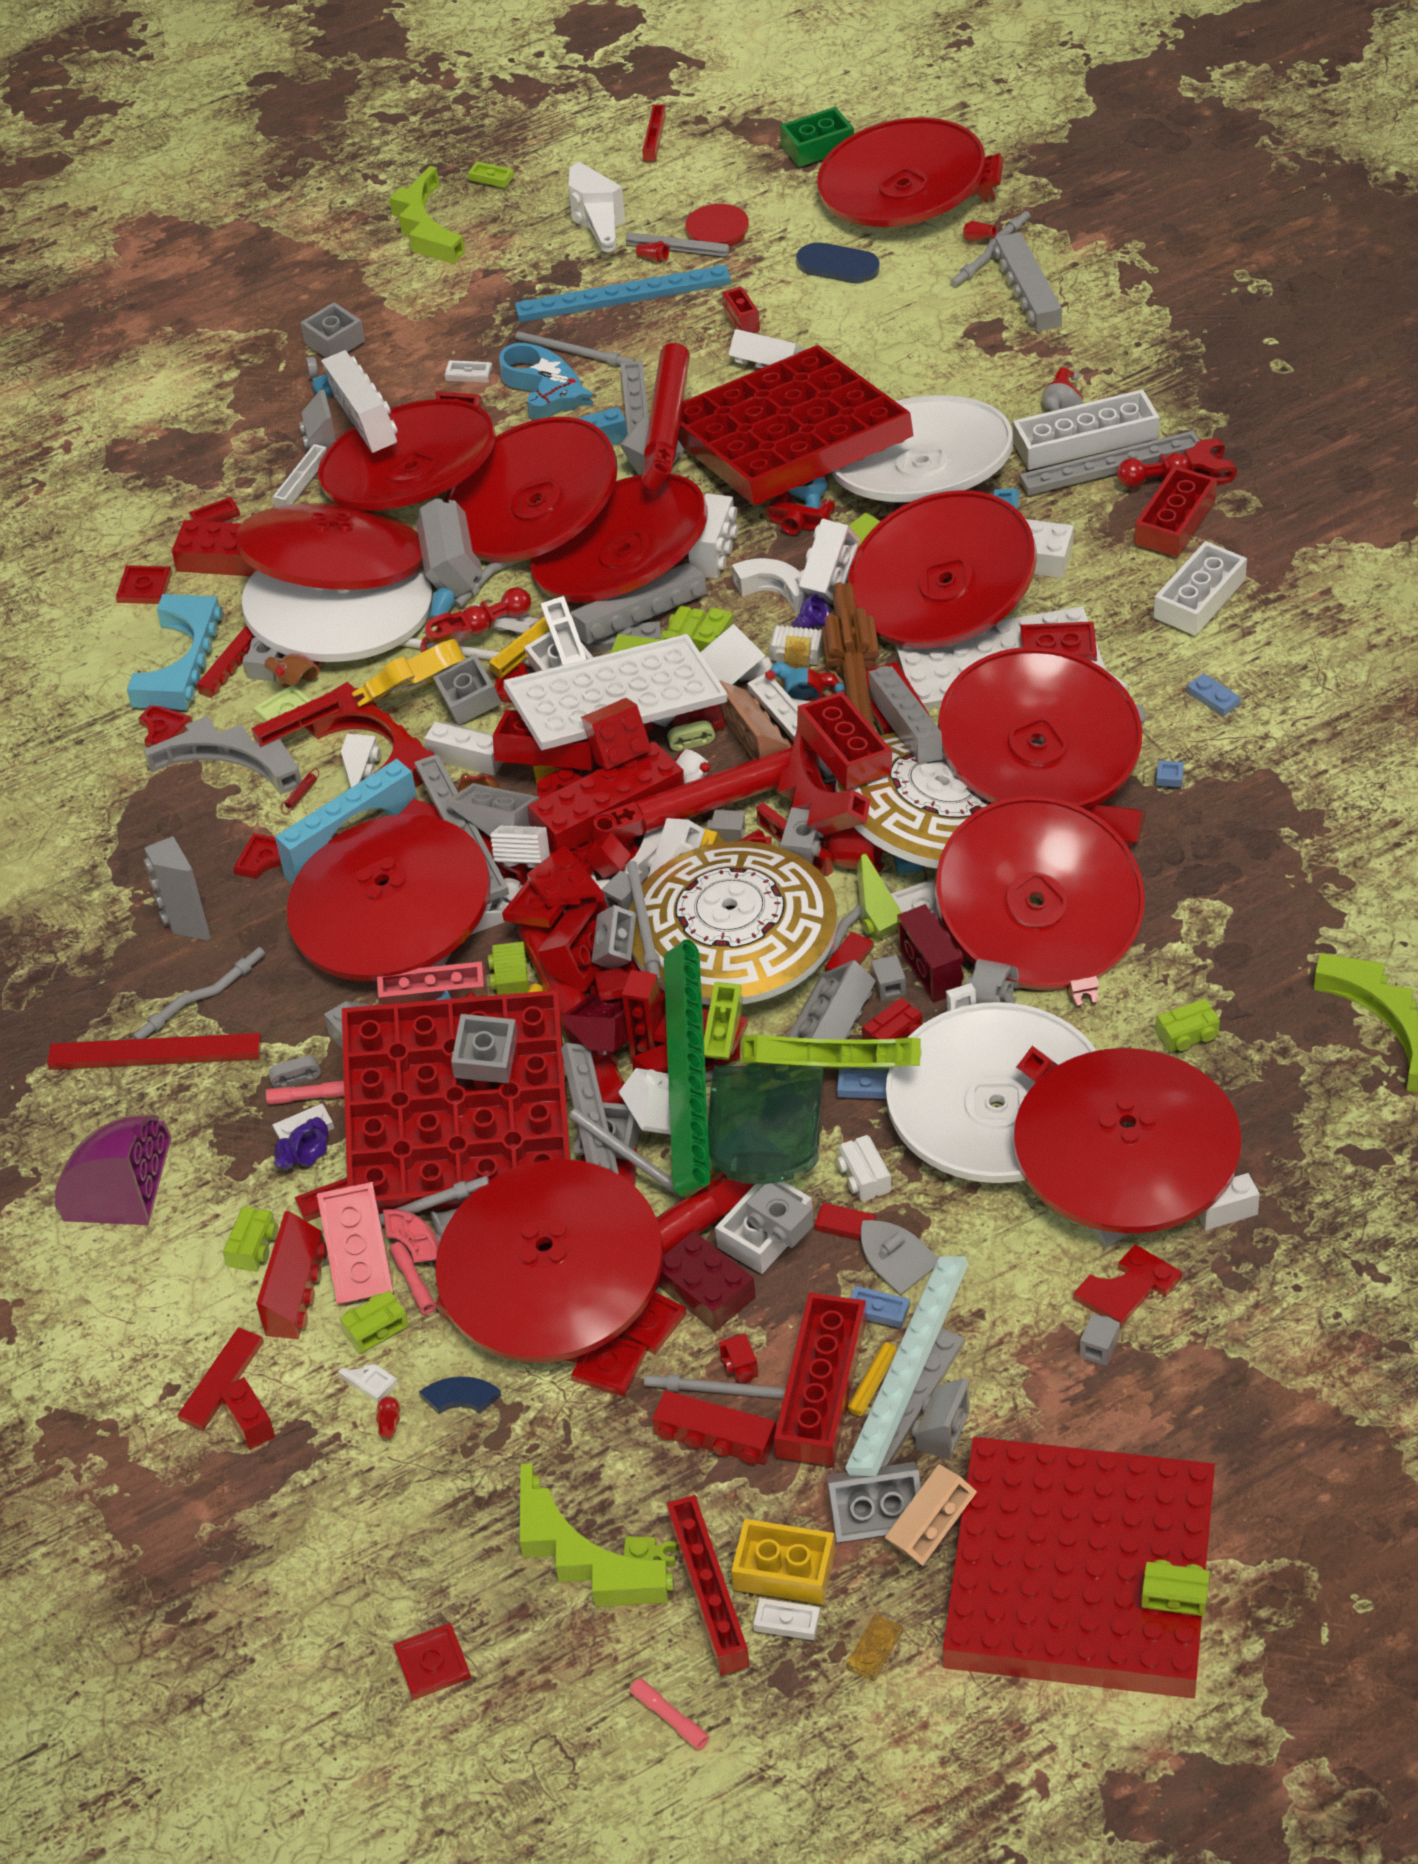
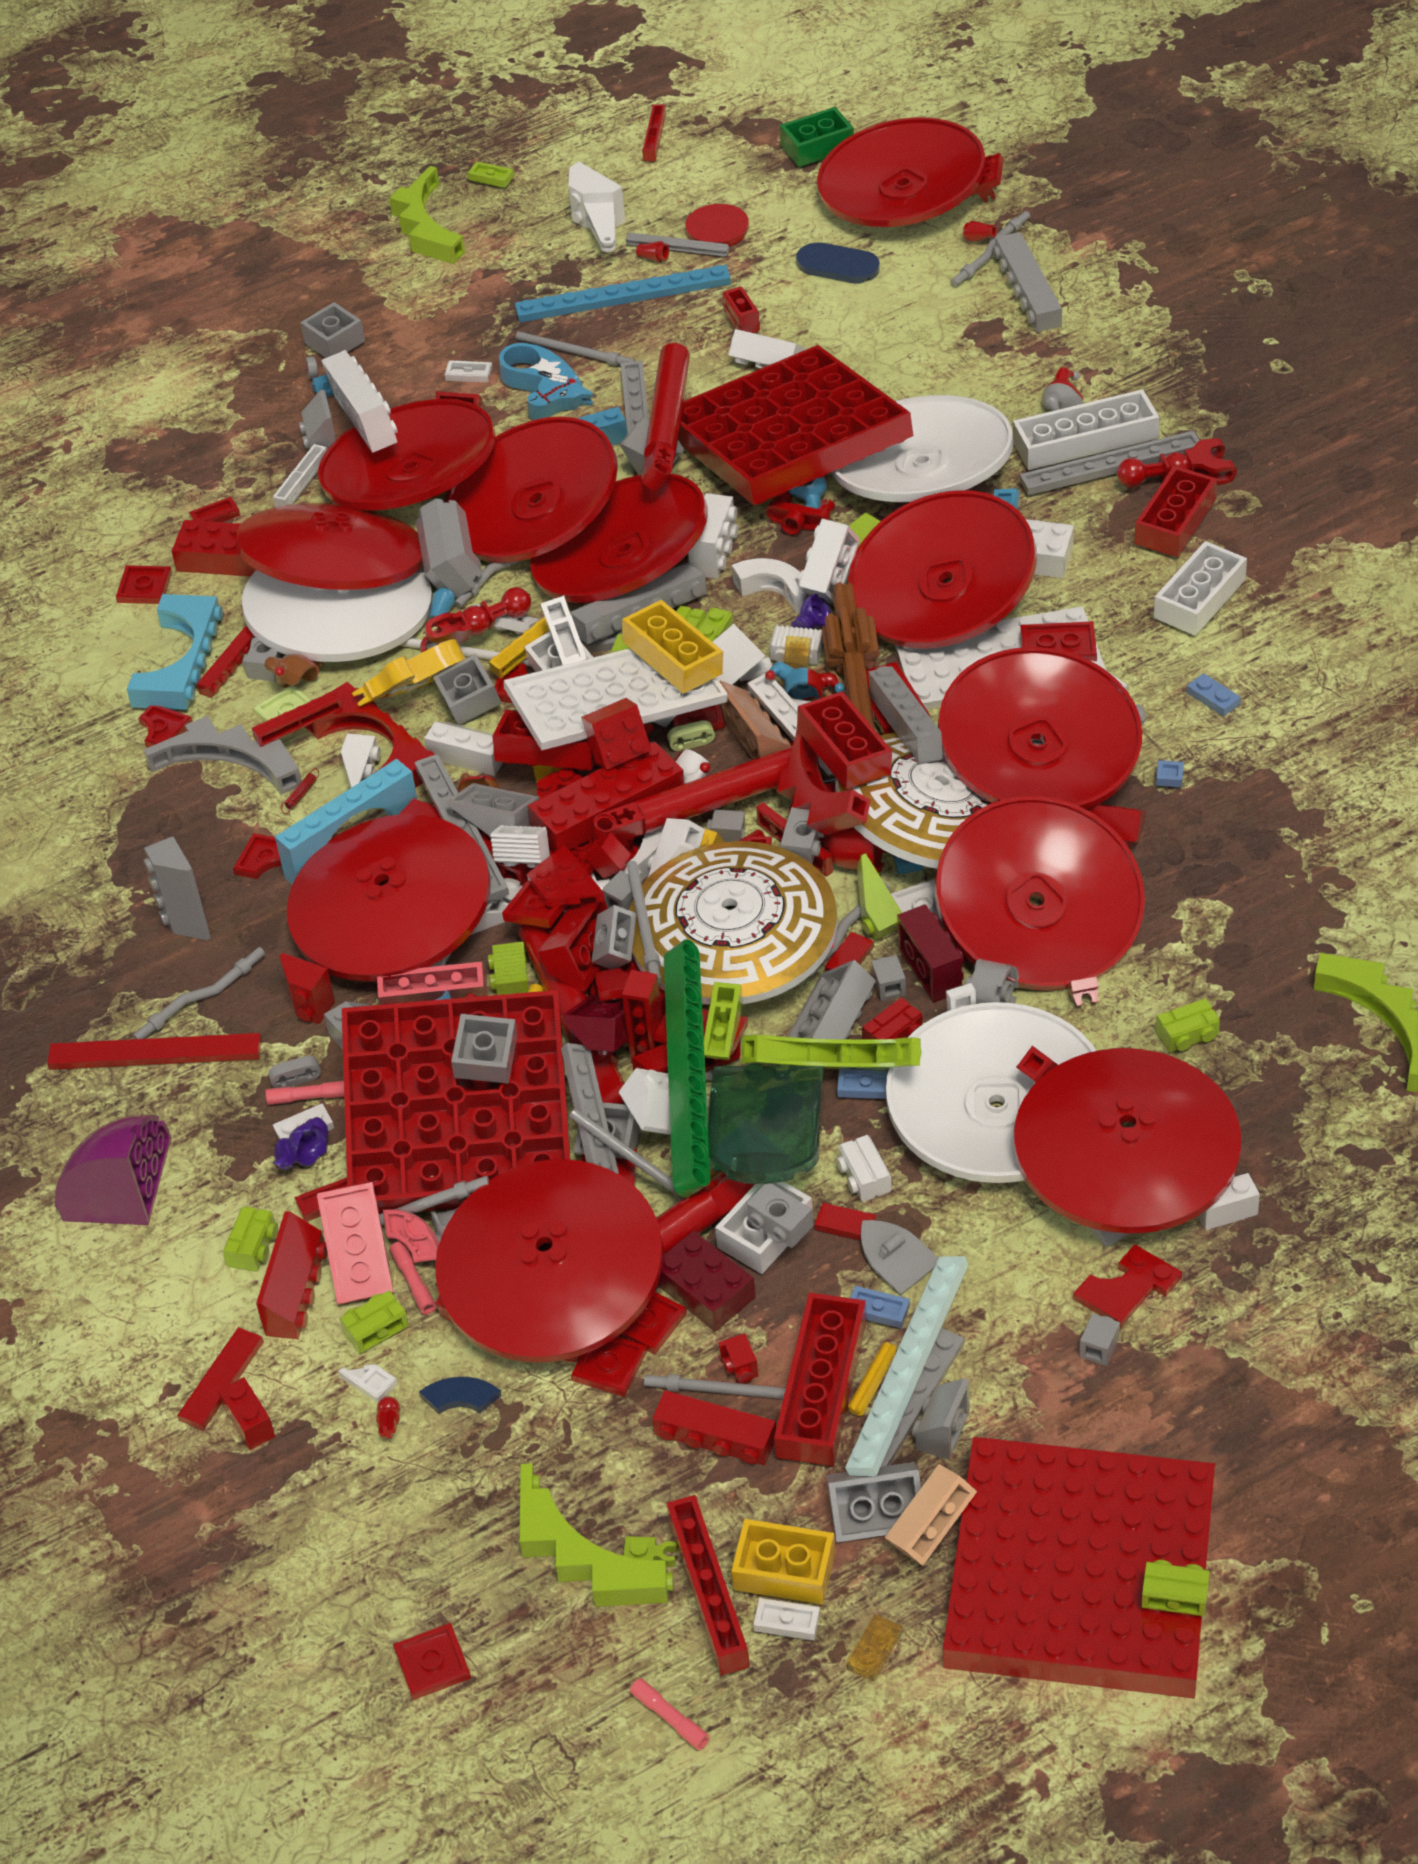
(308, 988): none -> red slope
(672, 646): none -> yellow brick

